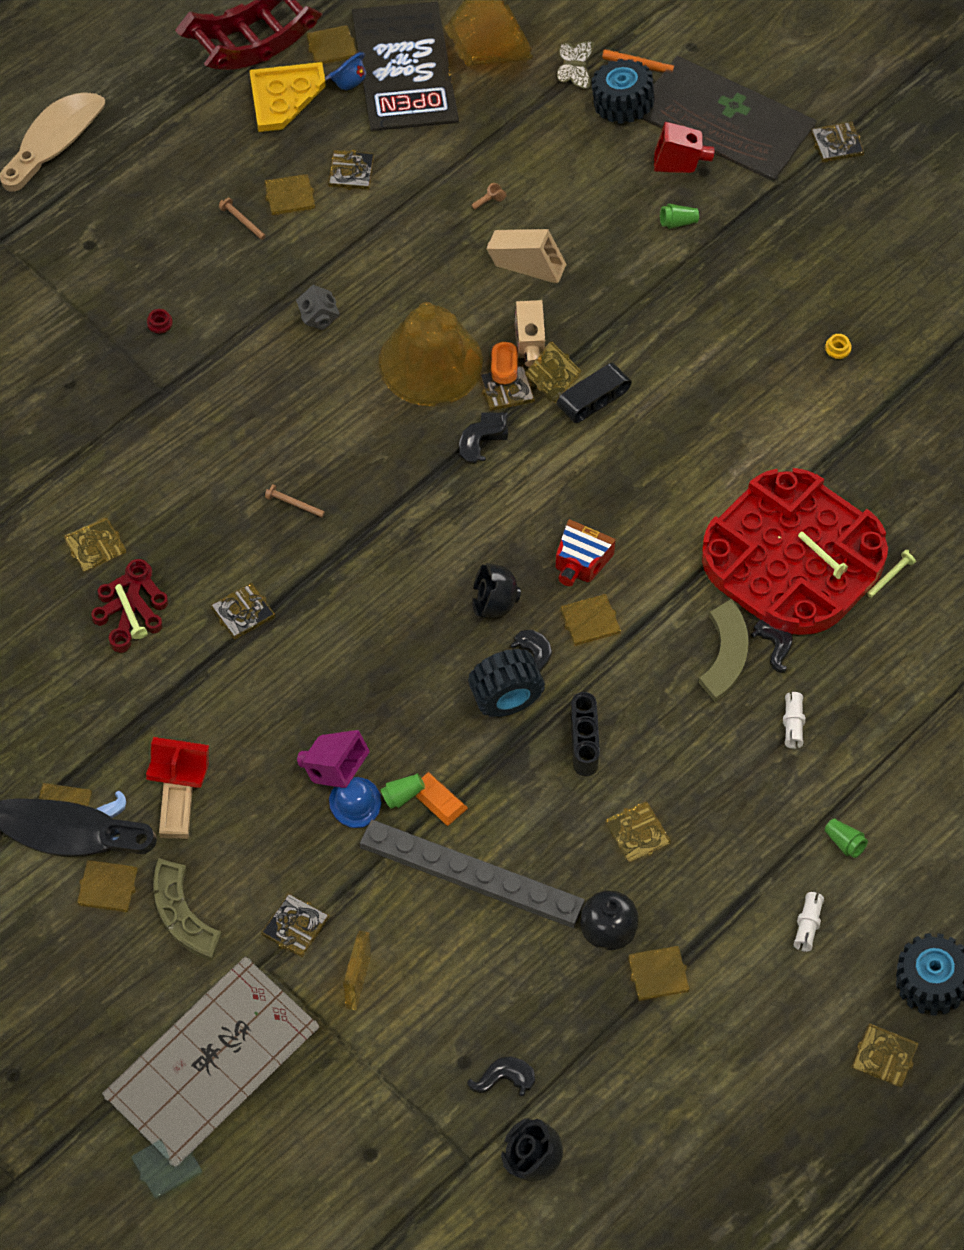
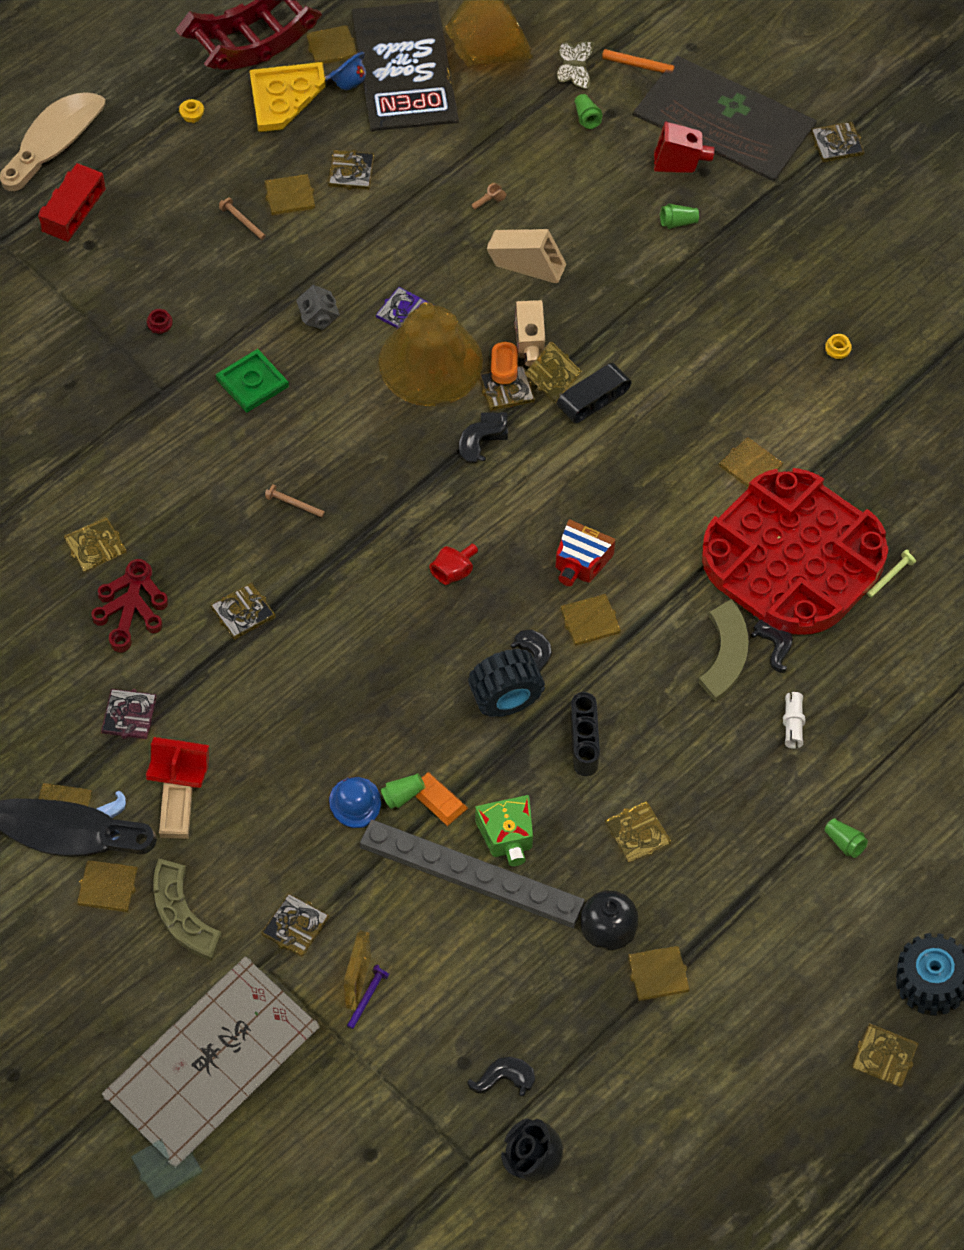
(71, 202): none -> red brick
(129, 713): none -> piece
(137, 632): yellowish green piece -> none
(191, 110): none -> yellow plate
(252, 380): none -> green tile
(334, 758): magenta torso -> none
(379, 974): none -> dark purple piece
(398, 307): none -> piece
(452, 565): none -> red piece
(496, 591): black cylinder -> none
(506, 828): none -> bright green torso
(588, 113): none -> bright green cone
(623, 90): black wheel -> none
(749, 461): none -> clear yellow piece
(808, 921): white pin -> none
(838, 569): yellowish green piece -> none

